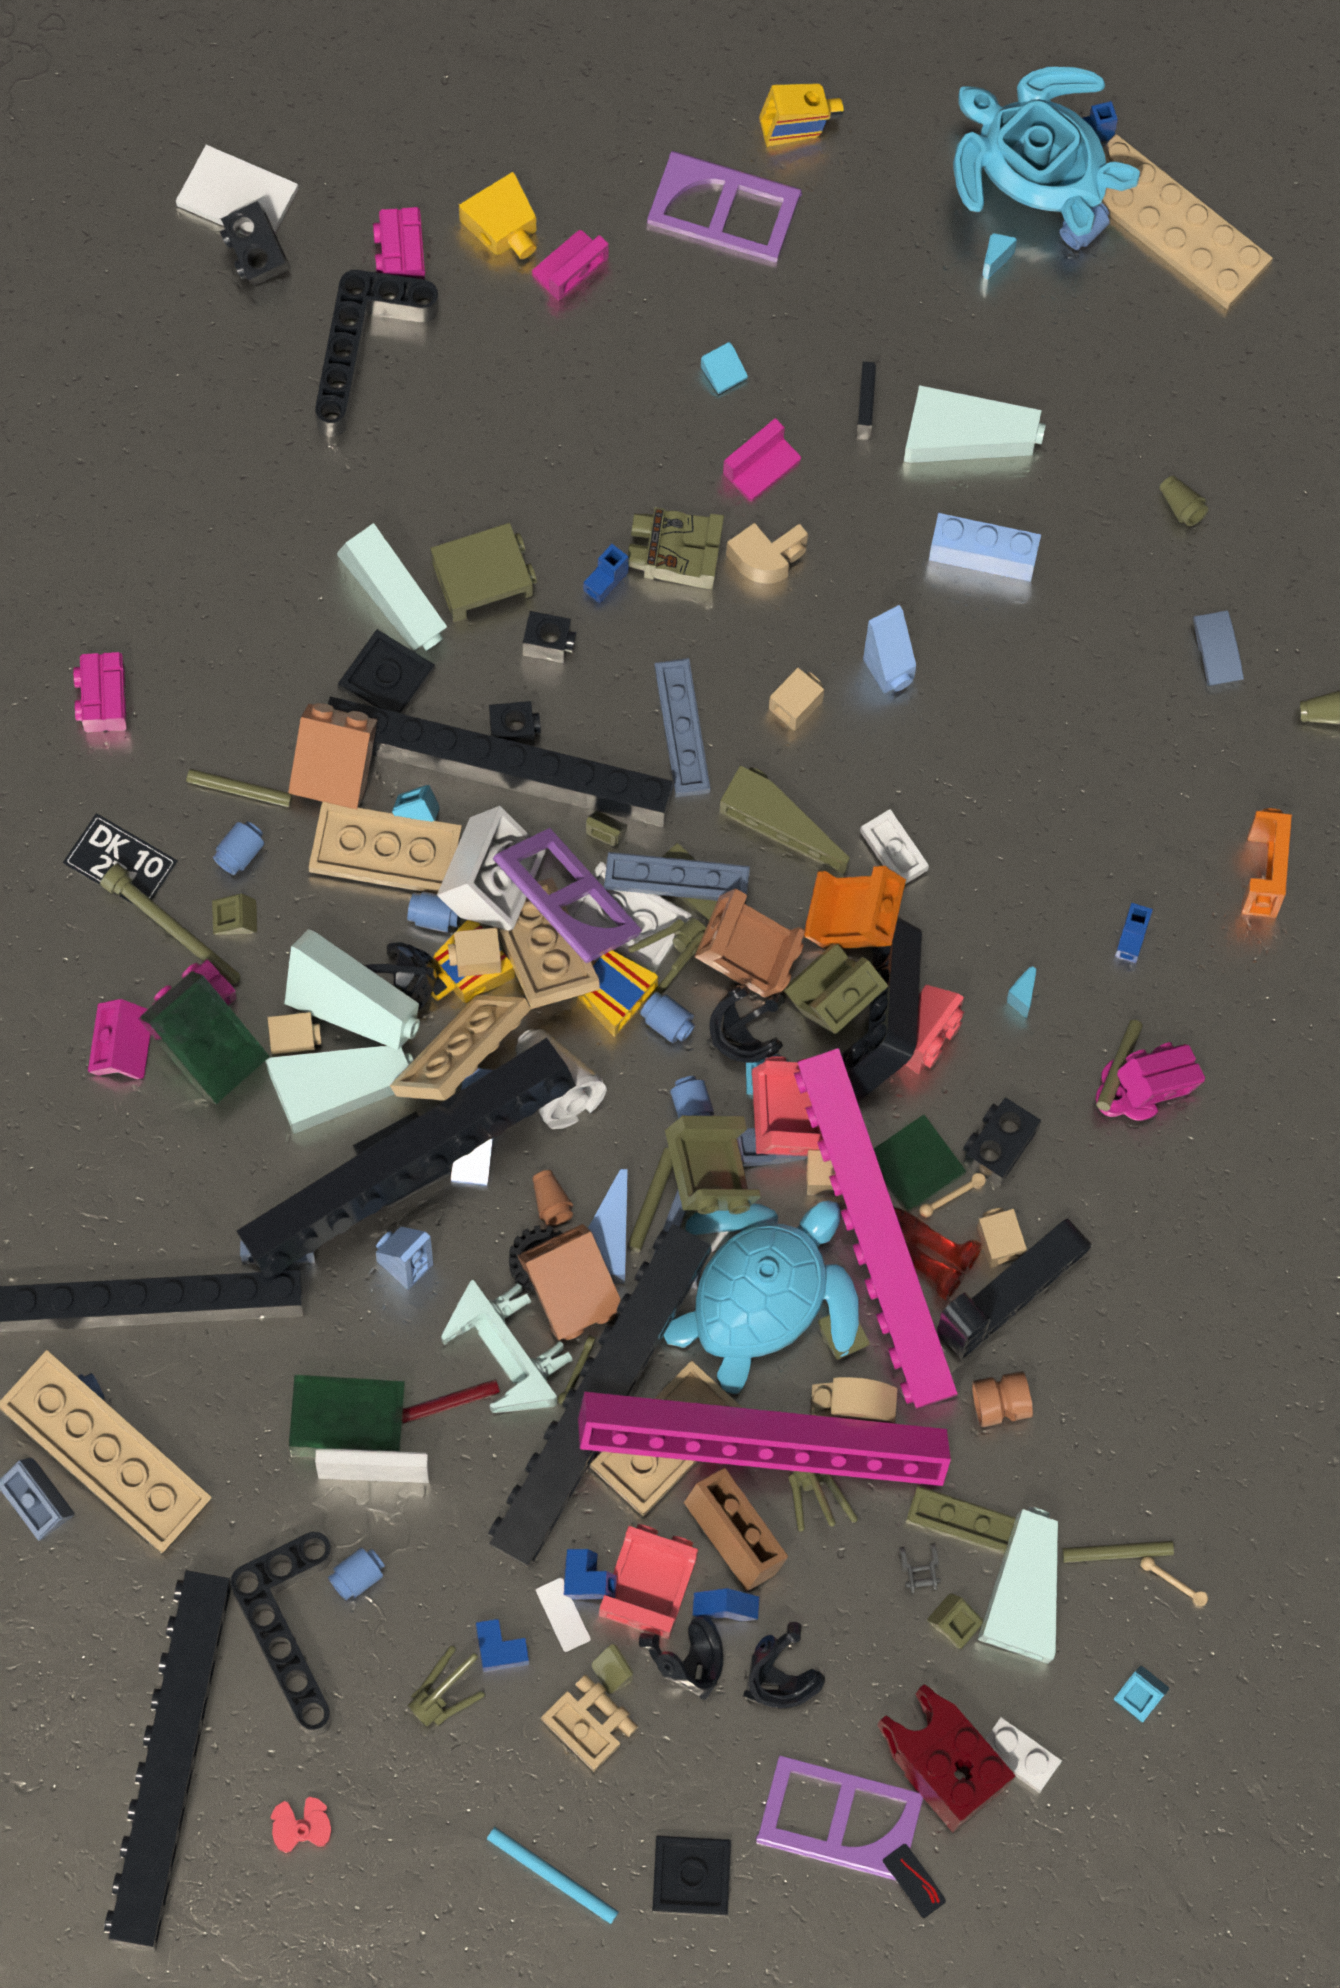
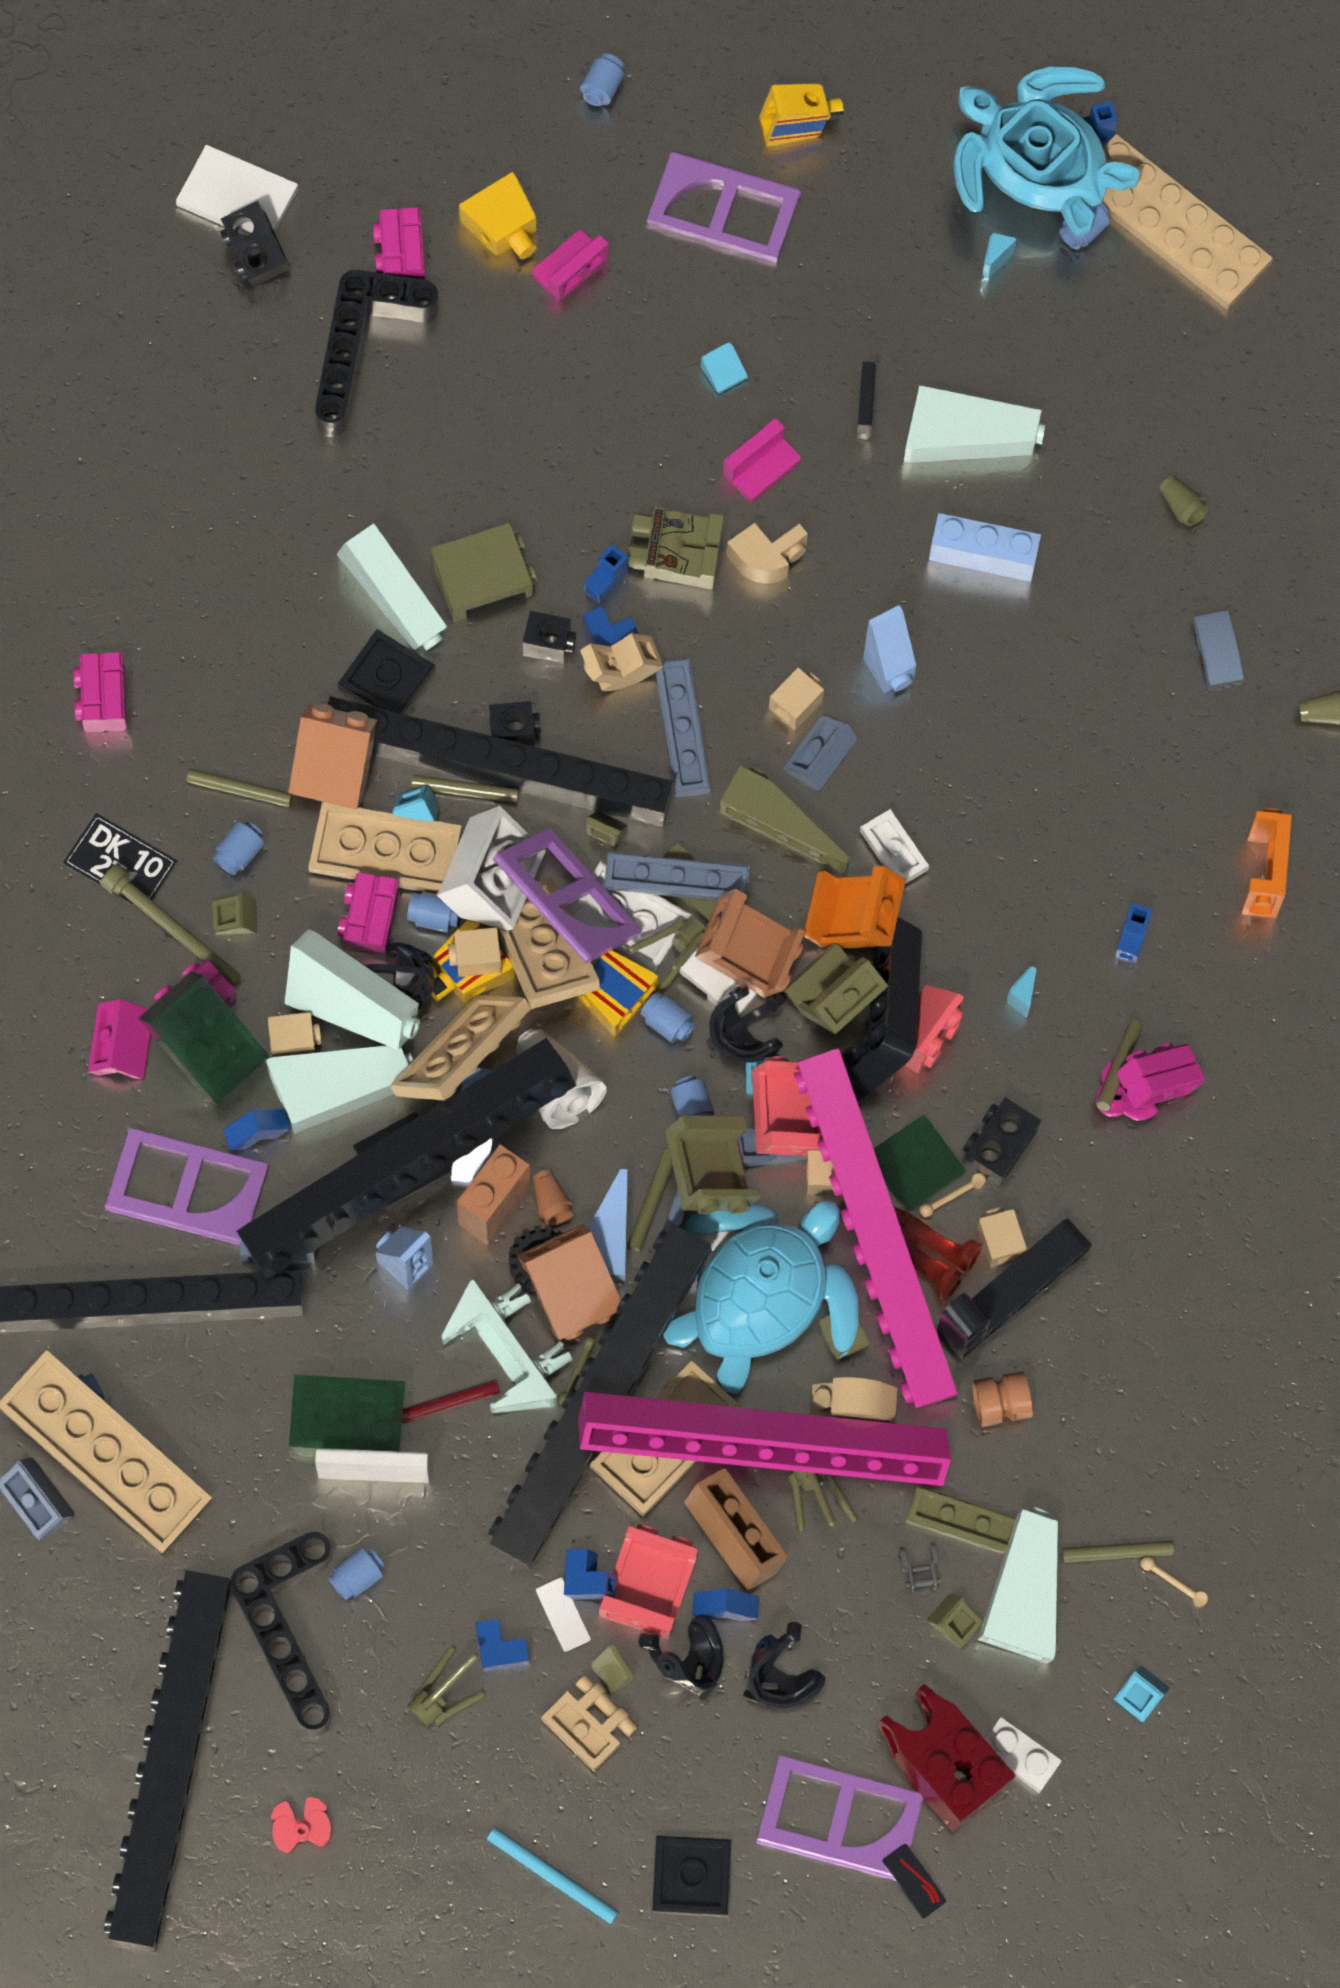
(216, 1224): none -> medium lavender window
(256, 1126): none -> blue piece
(369, 914): none -> dark pink brick
(466, 788): none -> olive bar
(493, 1194): none -> nougat brick
(602, 80): none -> medium blue brick
(602, 632): none -> blue piece
(622, 663): none -> tan brick
(713, 982): none -> white slope
(821, 752): none -> sand blue slope

